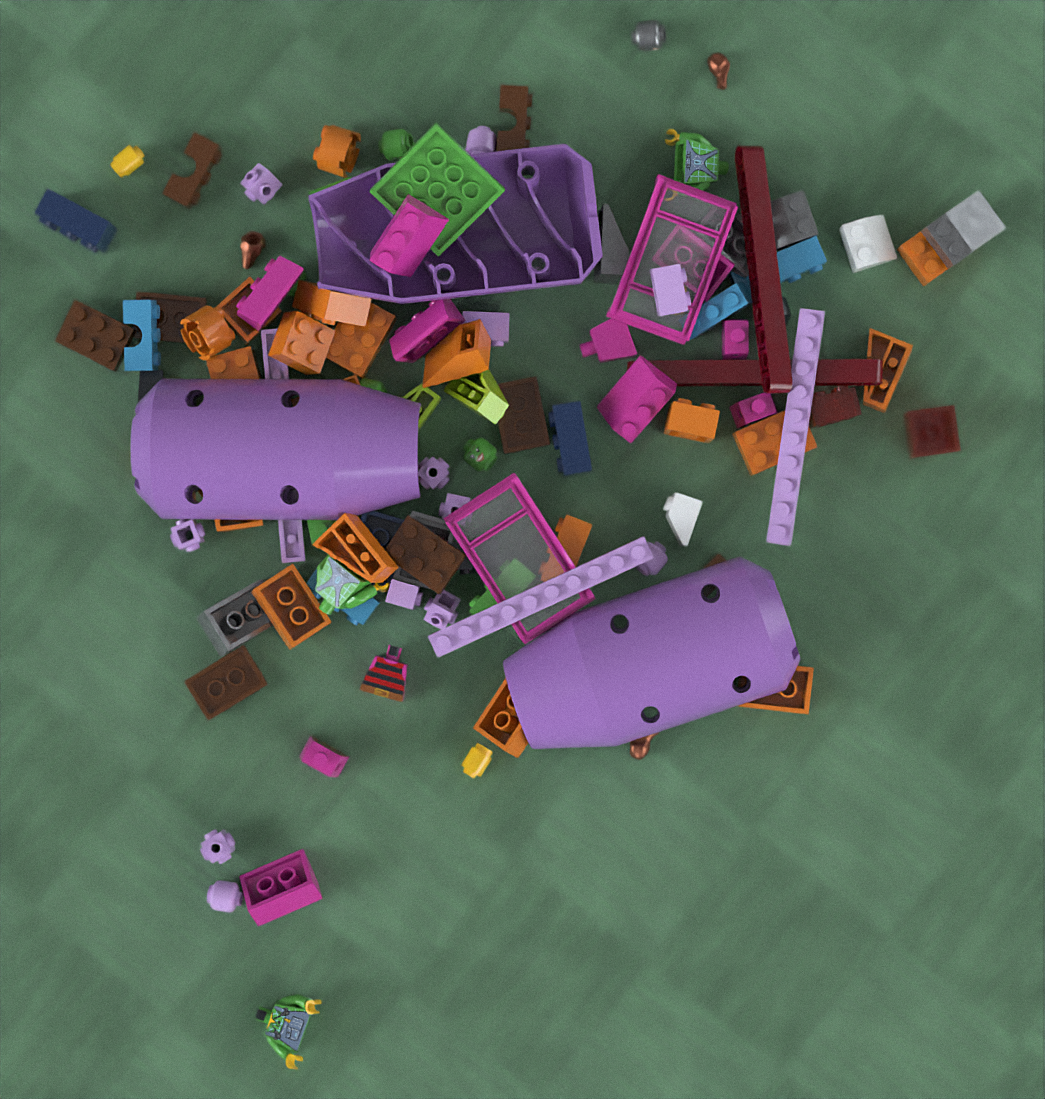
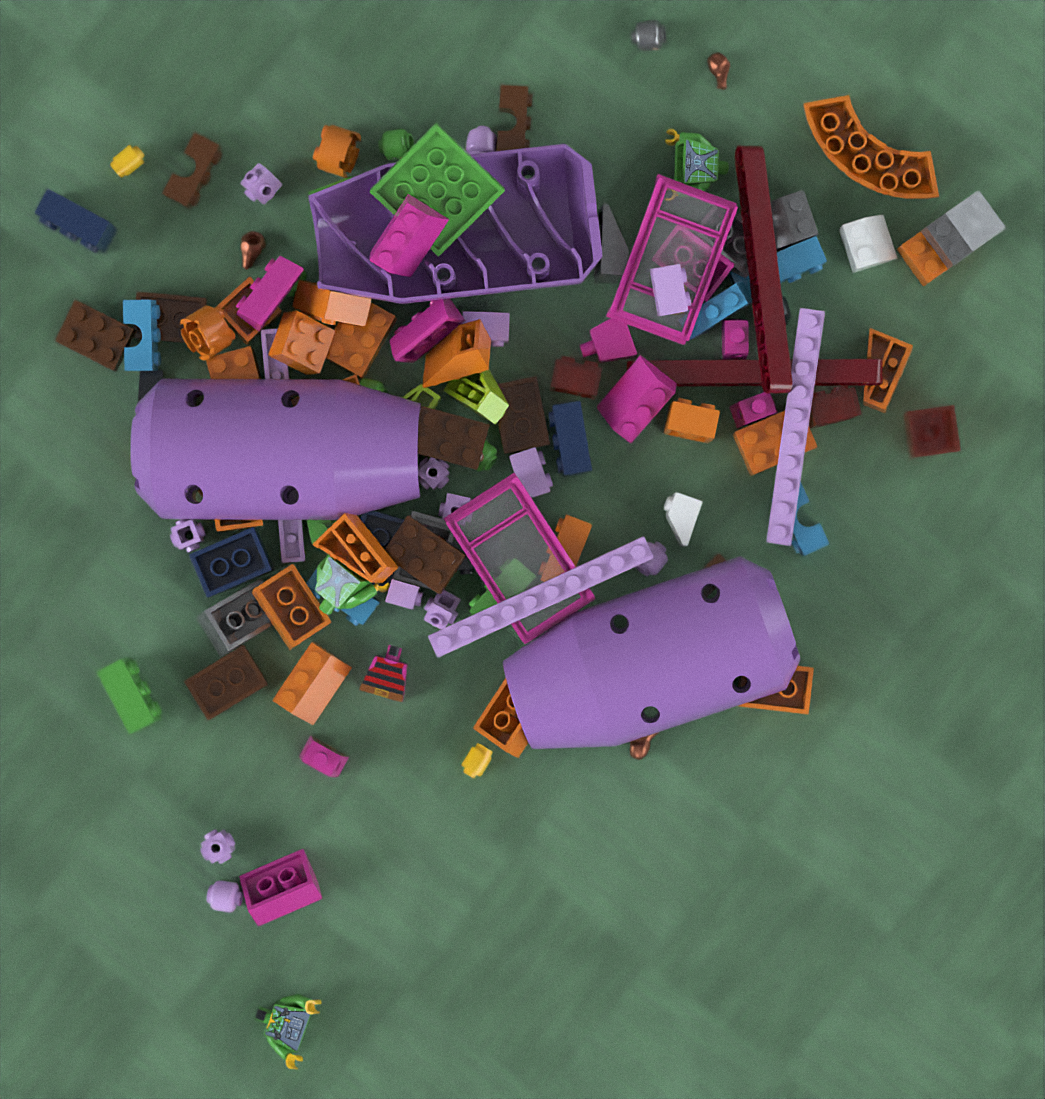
(130, 694): none -> bright green brick
(231, 562): none -> dark blue brick
(312, 683): none -> orange slope
(451, 437): none -> reddish brown plate
(529, 470): none -> lavender brick
(576, 378): none -> clear red brick
(806, 538): none -> dark azure arch
(867, 158): none -> orange brick

